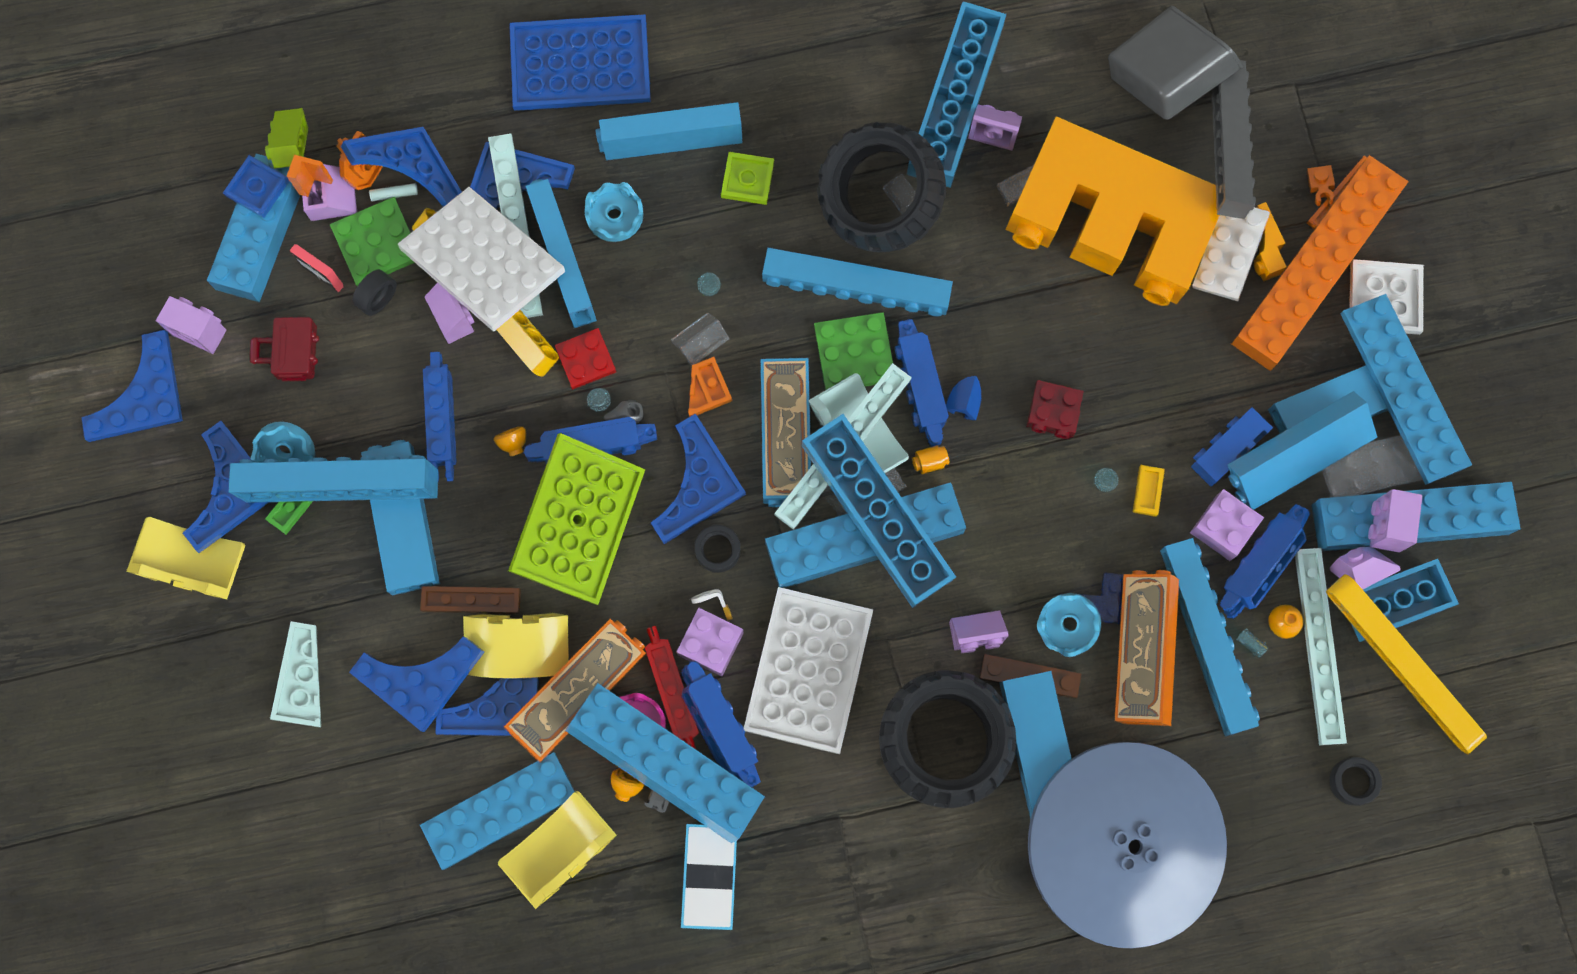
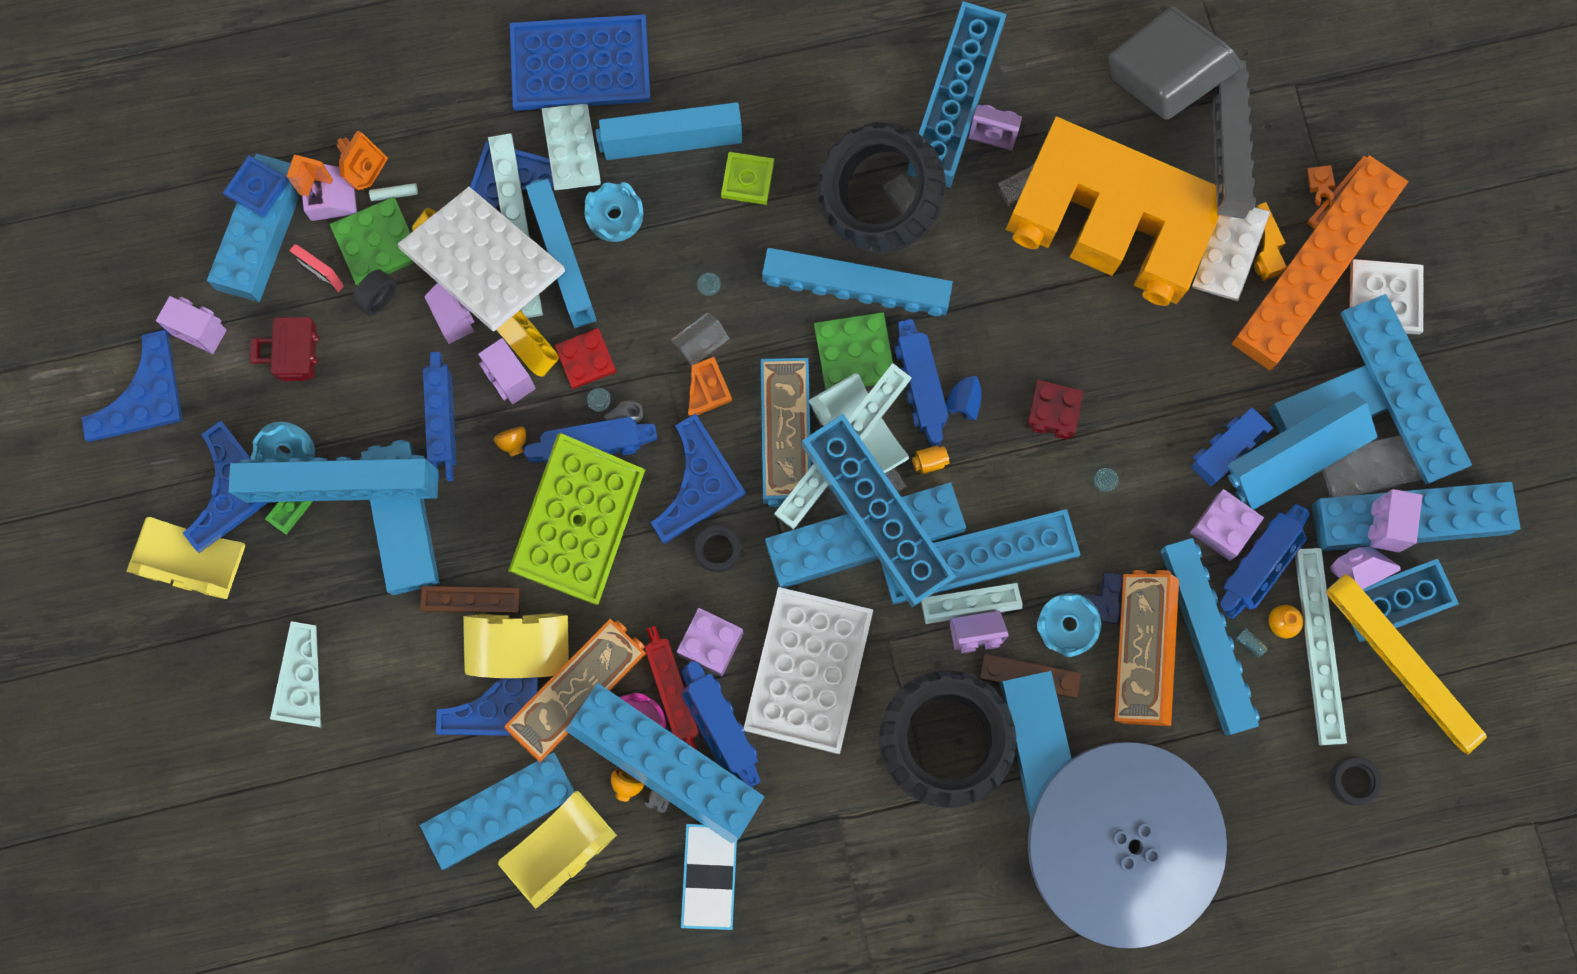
(286, 137): lime brick -> none
(409, 153): blue plate -> none
(421, 689): blue plate -> none
(509, 375): none -> lavender brick
(571, 146): none -> light aqua plate
(710, 594): white piece -> none
(971, 602): none -> light aqua plate
(1003, 551): none -> dark azure plate
(1148, 490): yellow tile -> none

